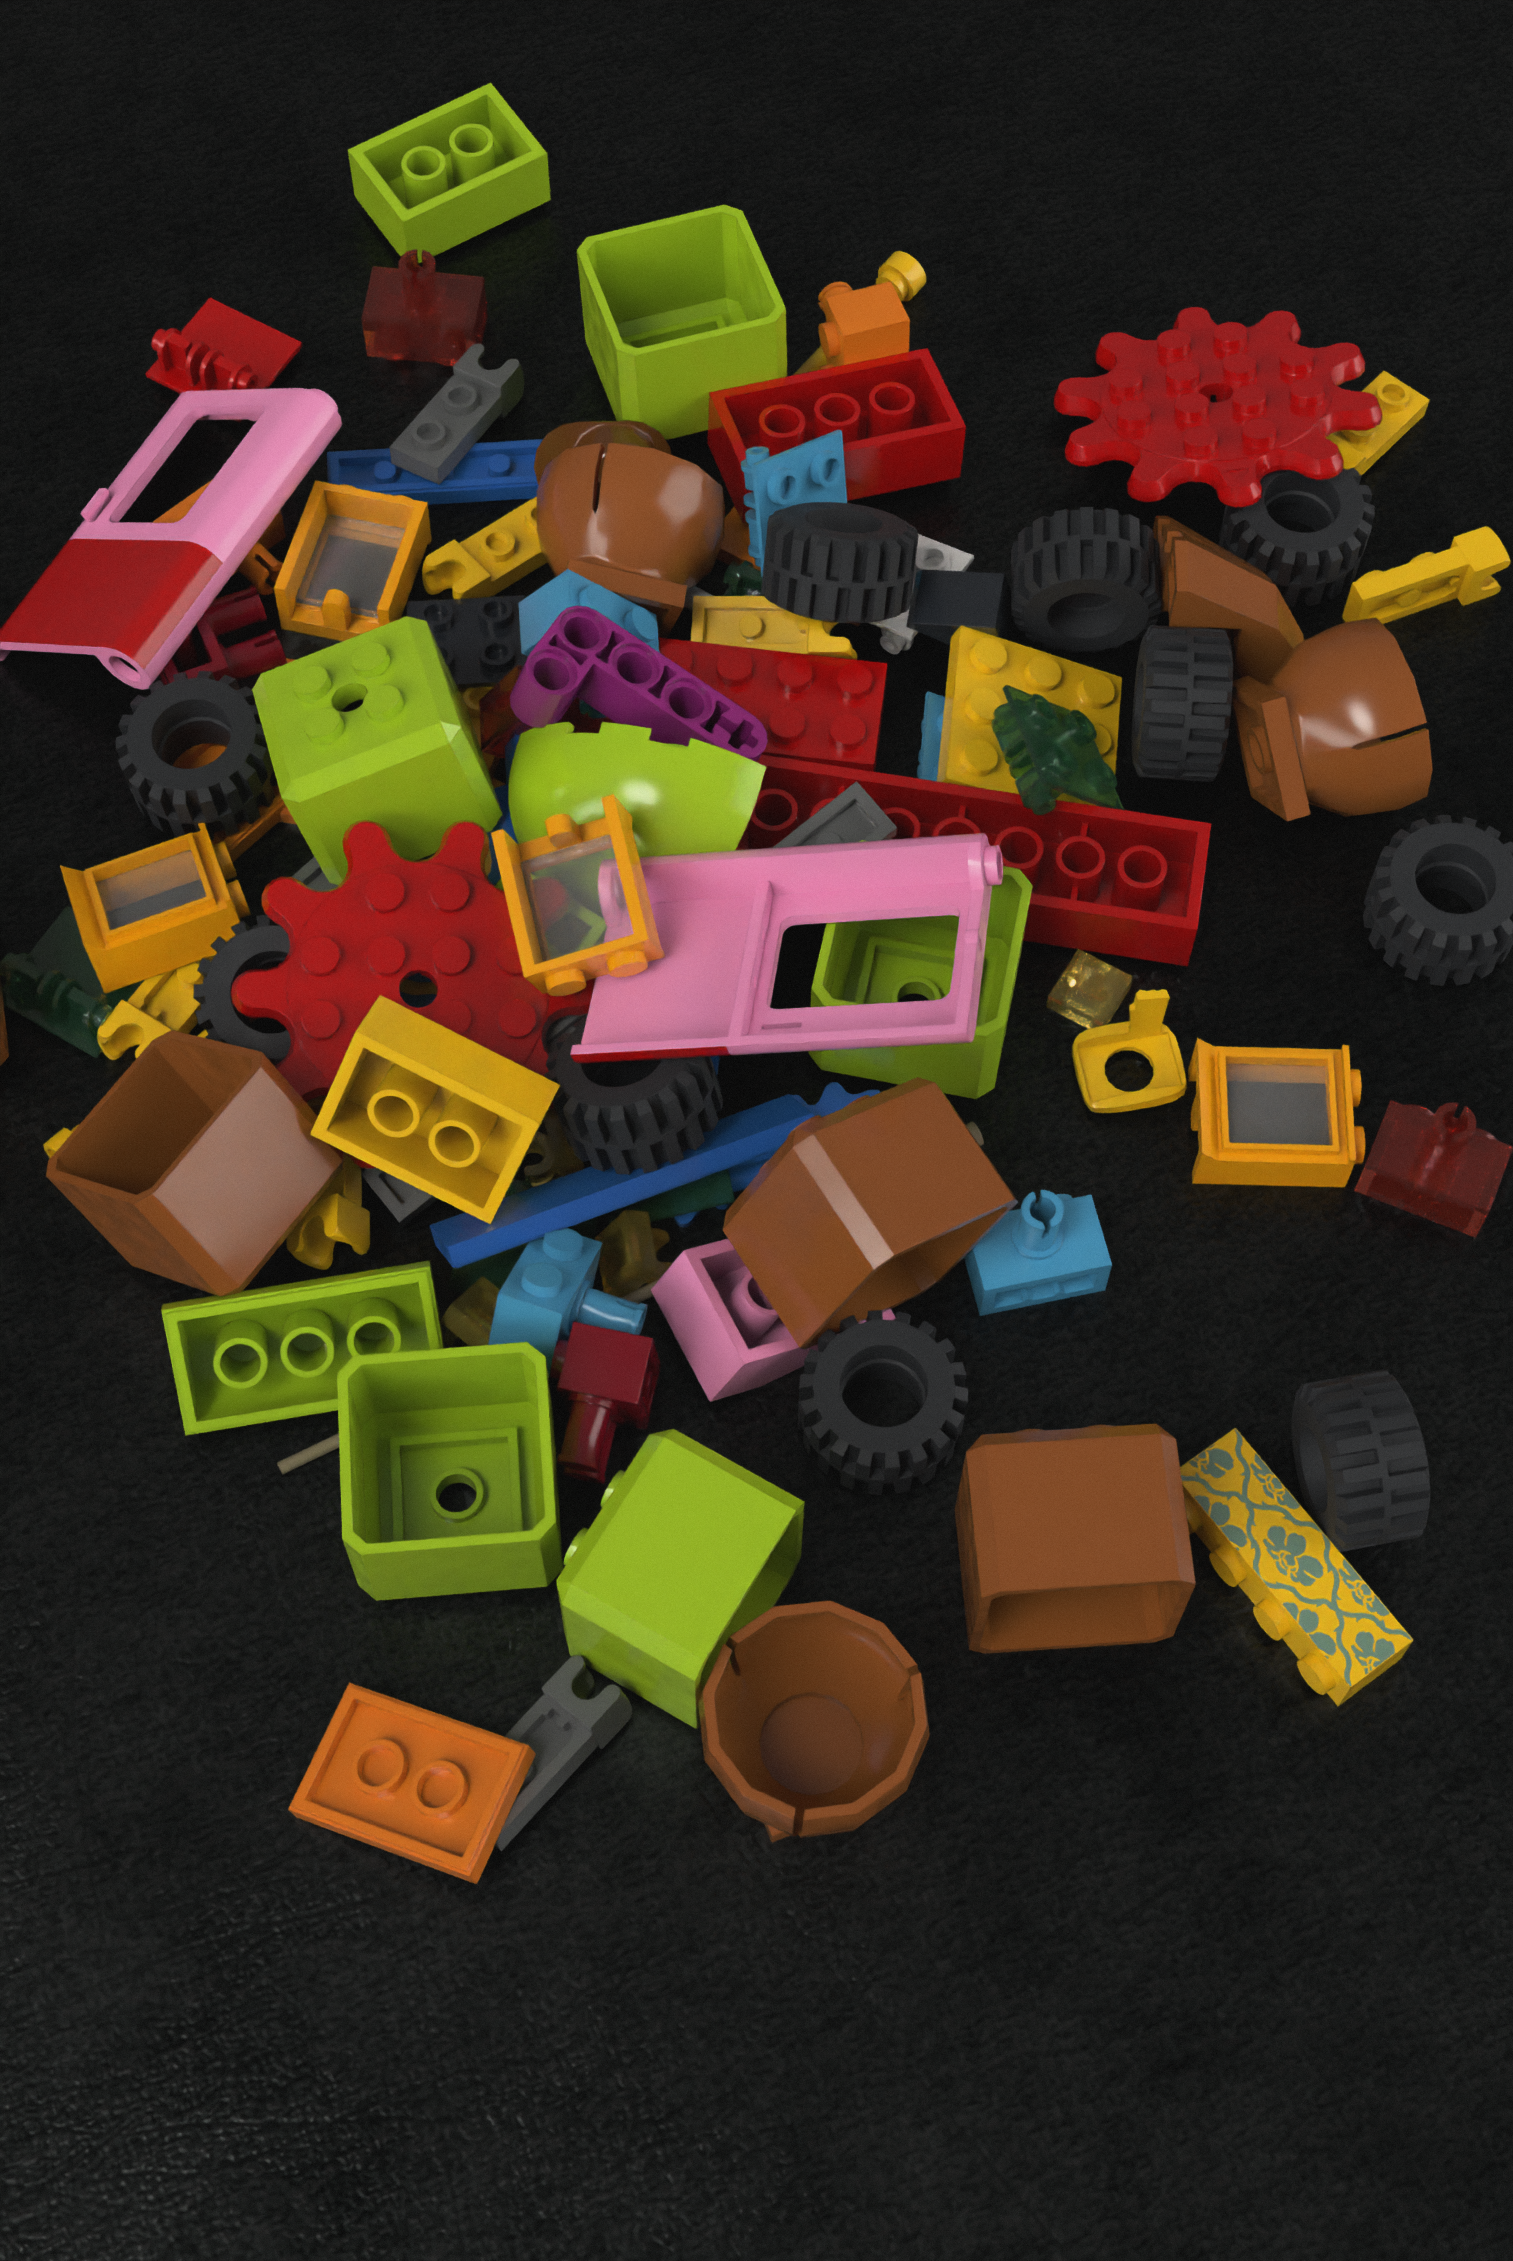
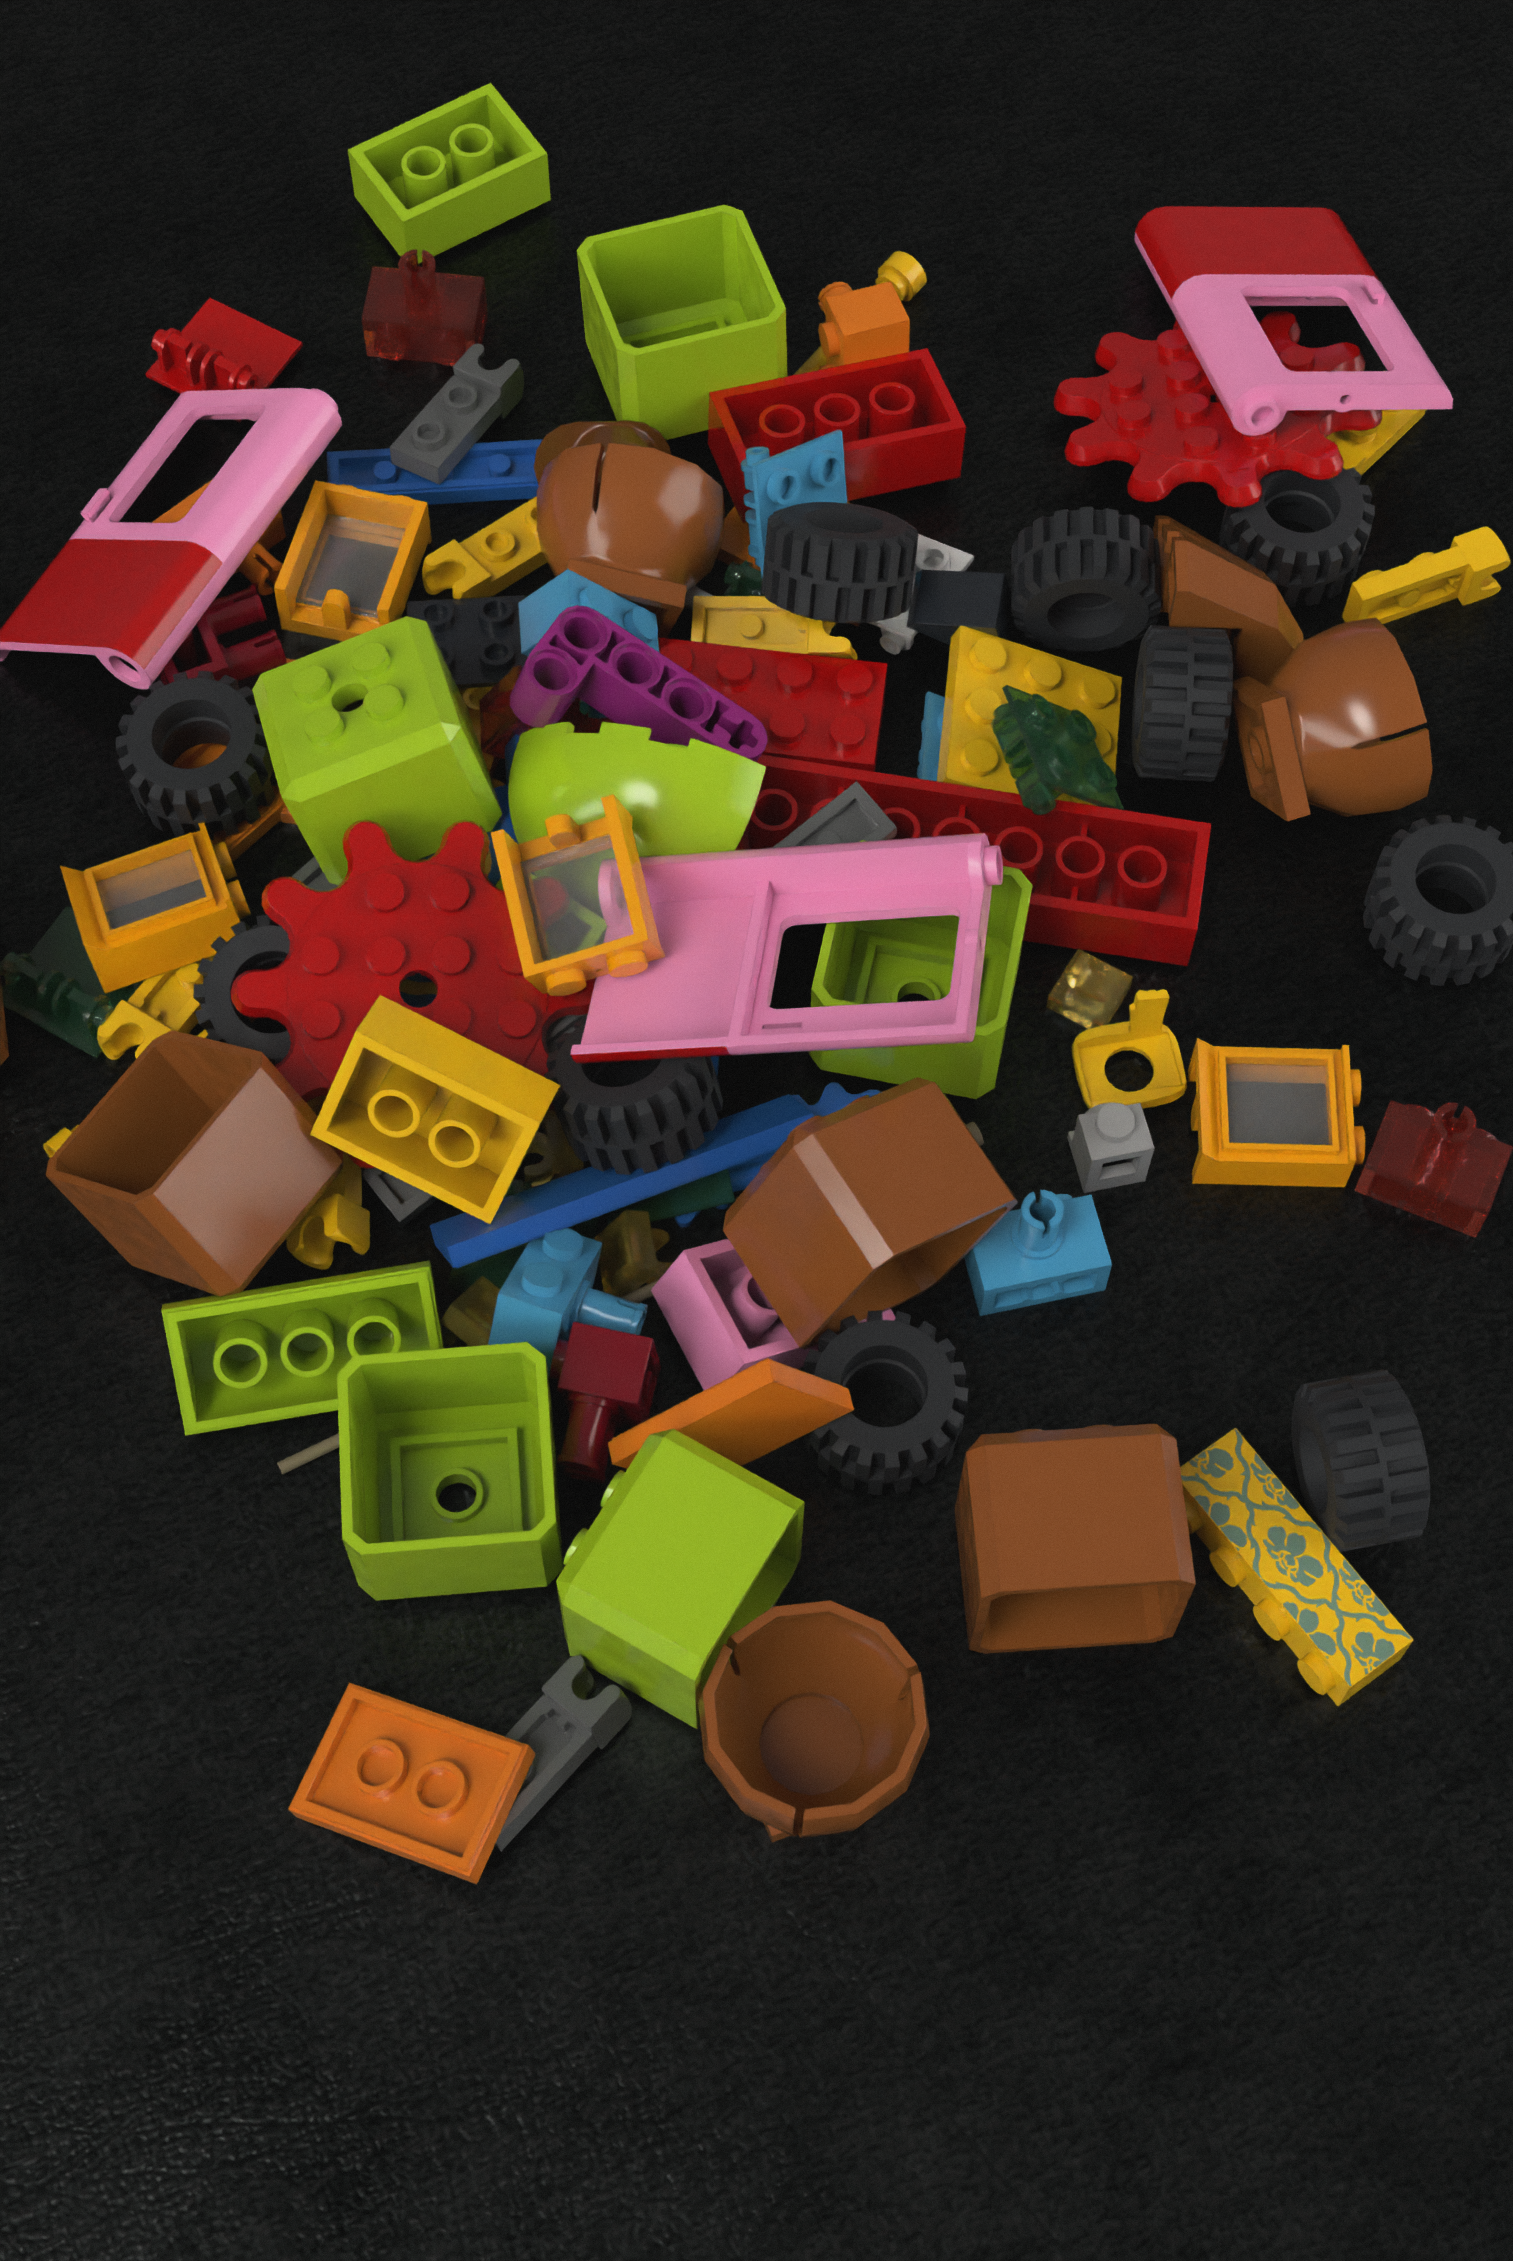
(745, 1414): none -> orange tile
(1109, 1135): none -> light grey brick
(1233, 258): none -> bright pink piece

